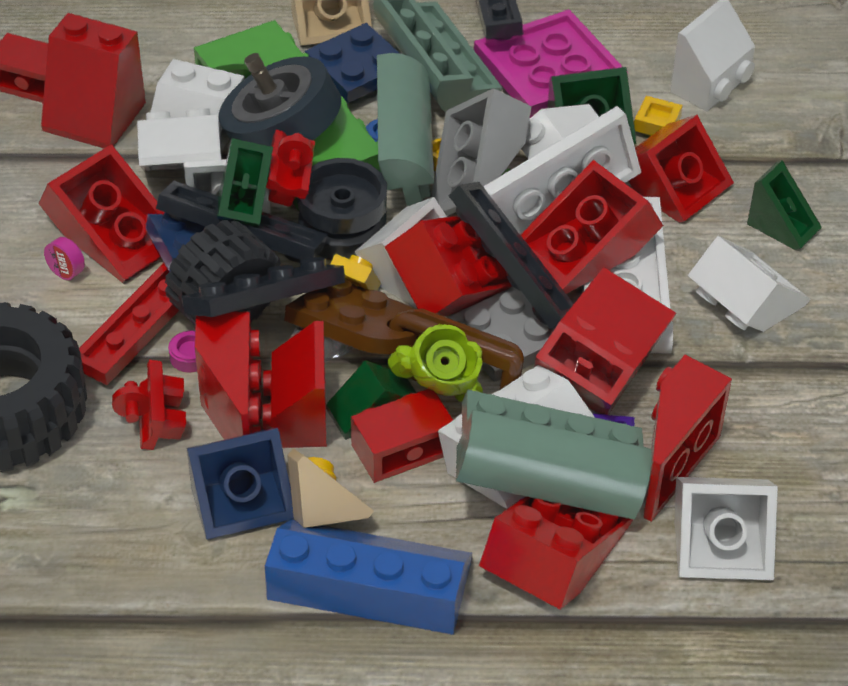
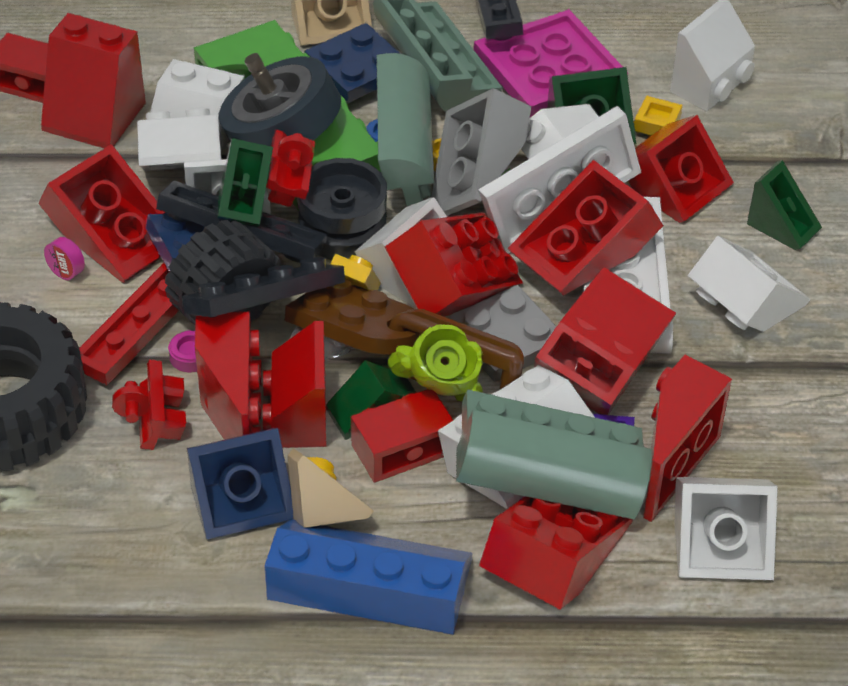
(506, 245): black plate -> none

